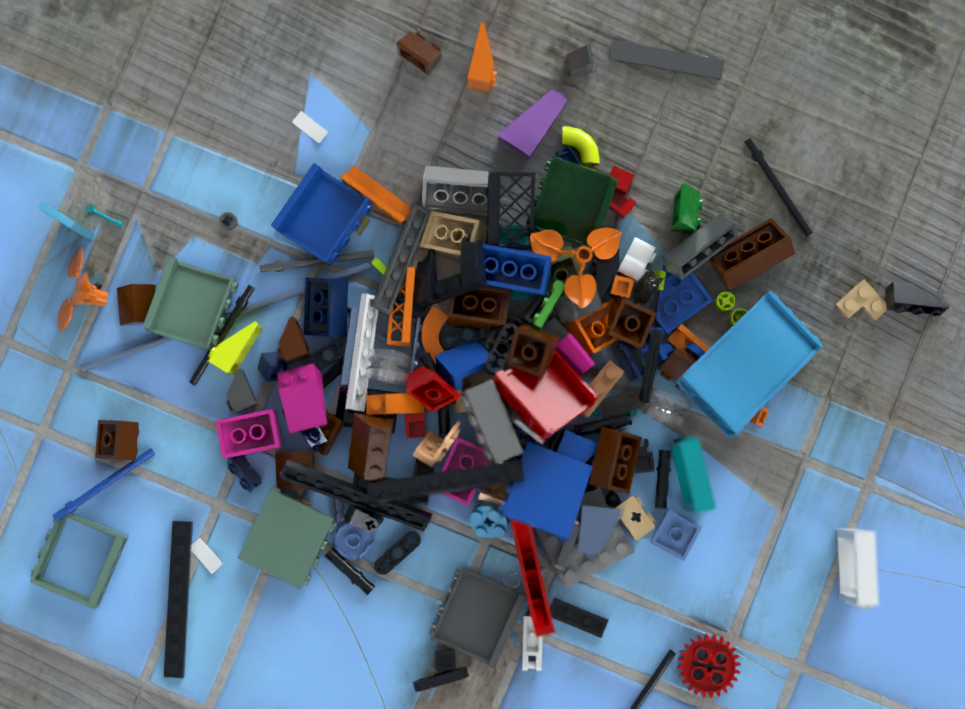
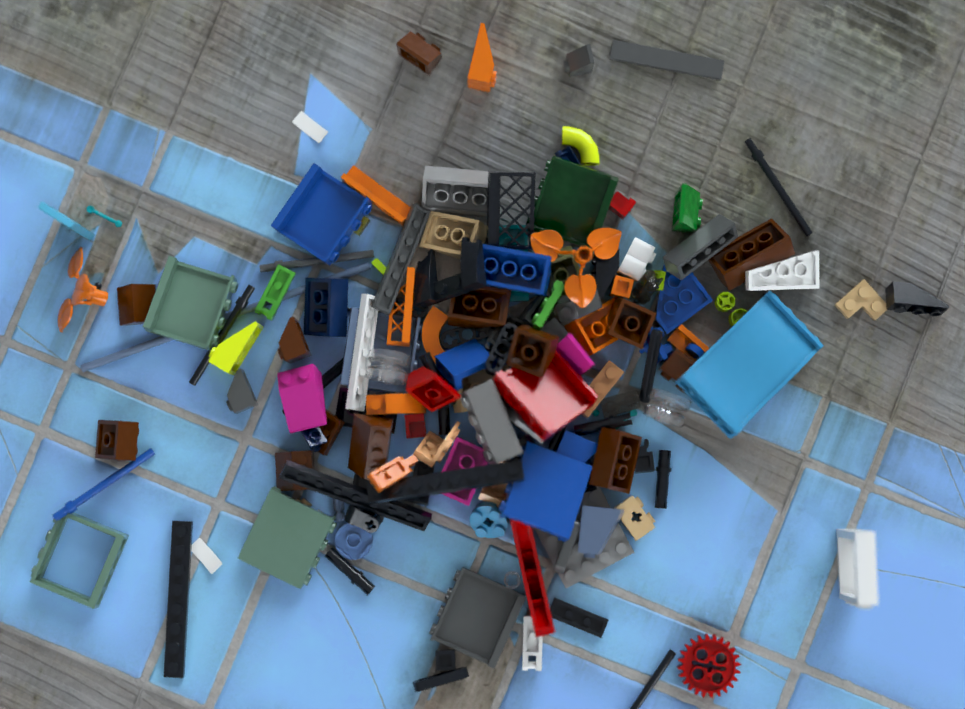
(233, 224): dark grey bush -> none
(247, 479): dark blue hinge -> none
(249, 433): dark pink slope -> none
(270, 365): dark blue panel -> none
(275, 291): none -> bright green plate
(312, 357): black beam -> none
(392, 472): none -> hinge
(405, 539): black beam -> none
(533, 125): medium lavender slope -> none
(612, 499): black hinge -> none
(624, 181): red panel -> none
(629, 360): dark blue hinge -> none
(675, 534): medium blue plate -> none
(692, 474): teal window -> none
(759, 418): orange tile -> none
(791, 273): none -> white wing

